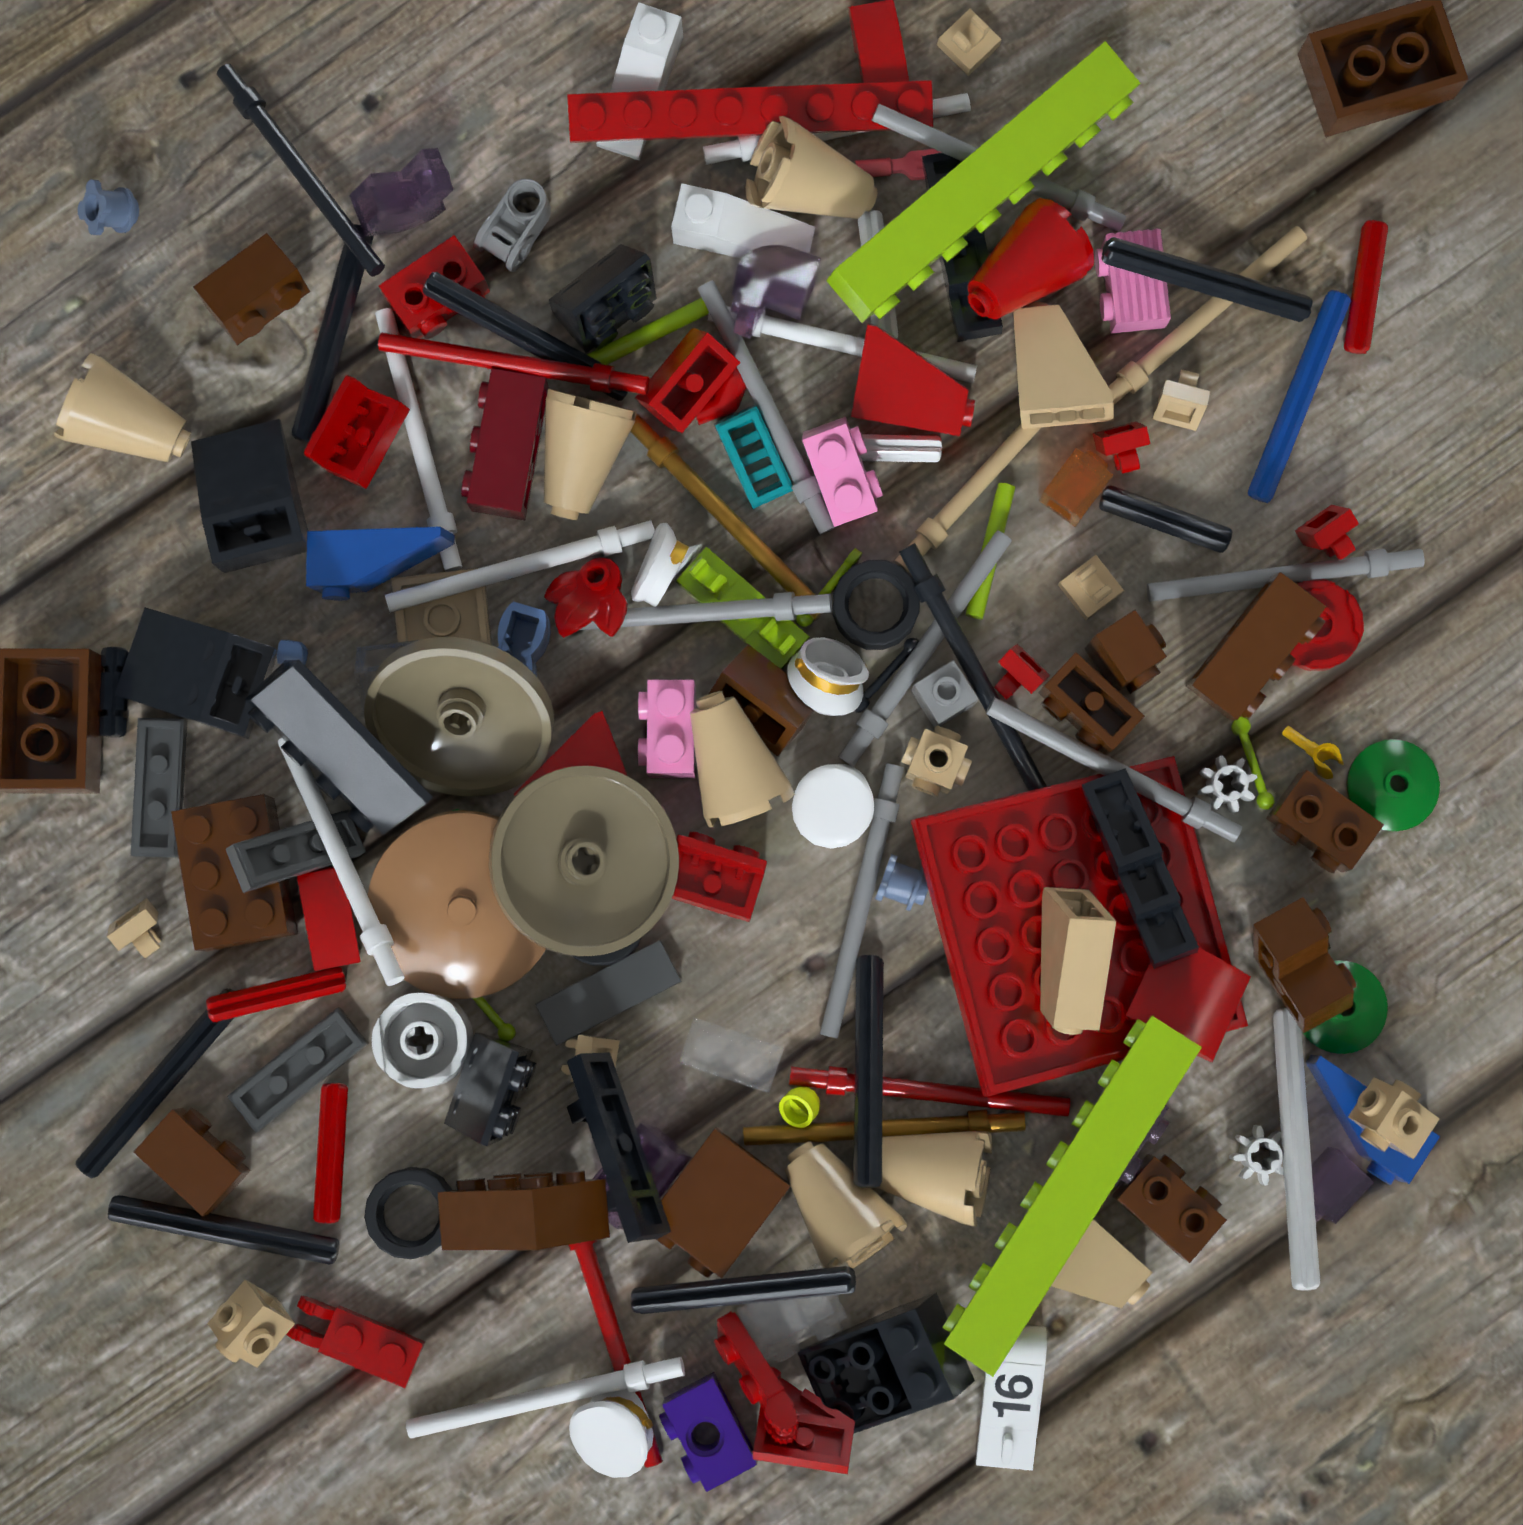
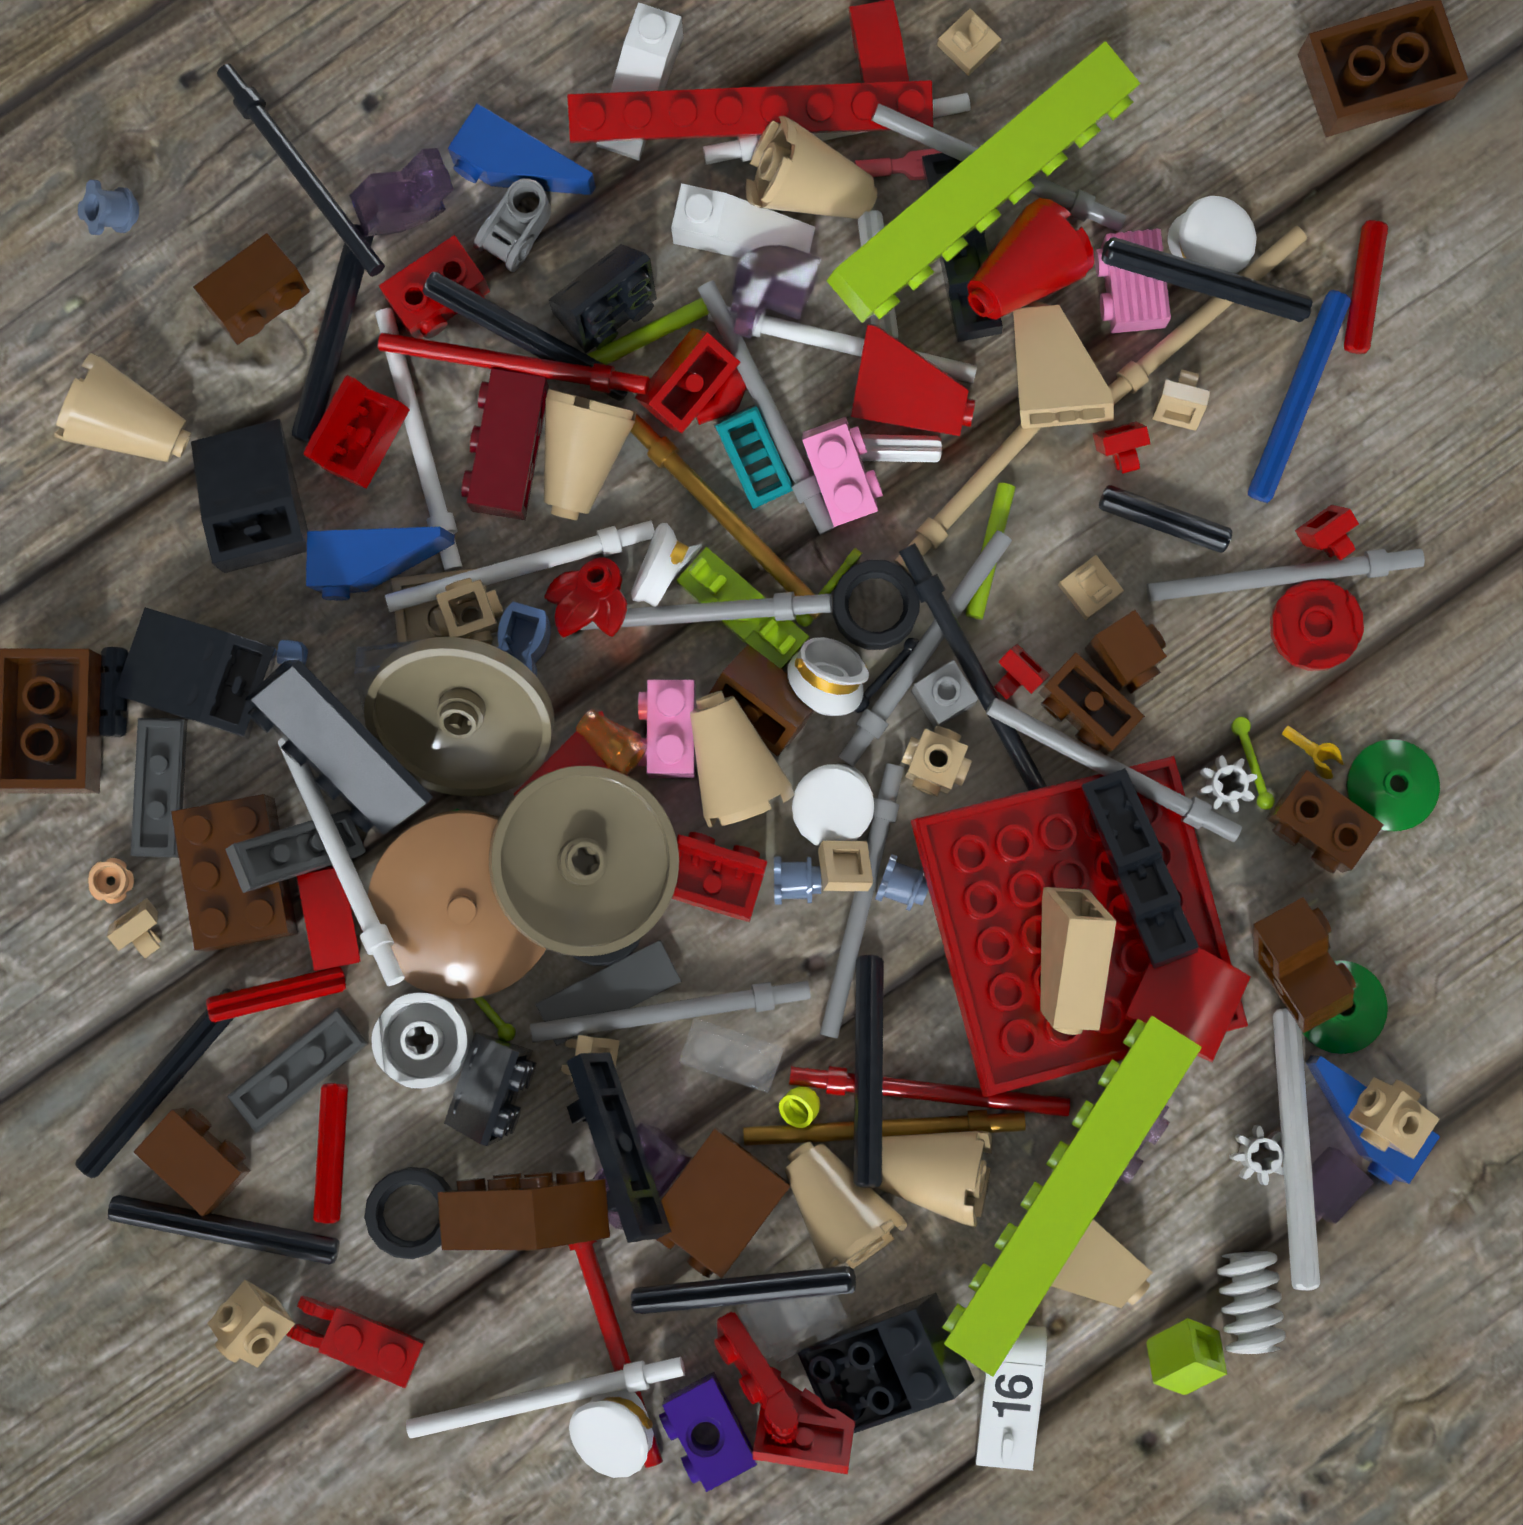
(98, 880): none -> light nougat plate
(464, 596): none -> tan brick
(502, 154): none -> blue slope
(614, 744): none -> clear orange cone
(761, 997): none -> light grey bar
(795, 880): none -> sand blue brick
(845, 866): none -> tan tile
(1076, 486): clear orange brick -> none
(1170, 1207): reddish brown brick -> none
(1186, 1356): none -> lime panel
(1214, 234): none -> white piece
(1252, 1302): none -> white piece
(1258, 648): reddish brown brick -> none

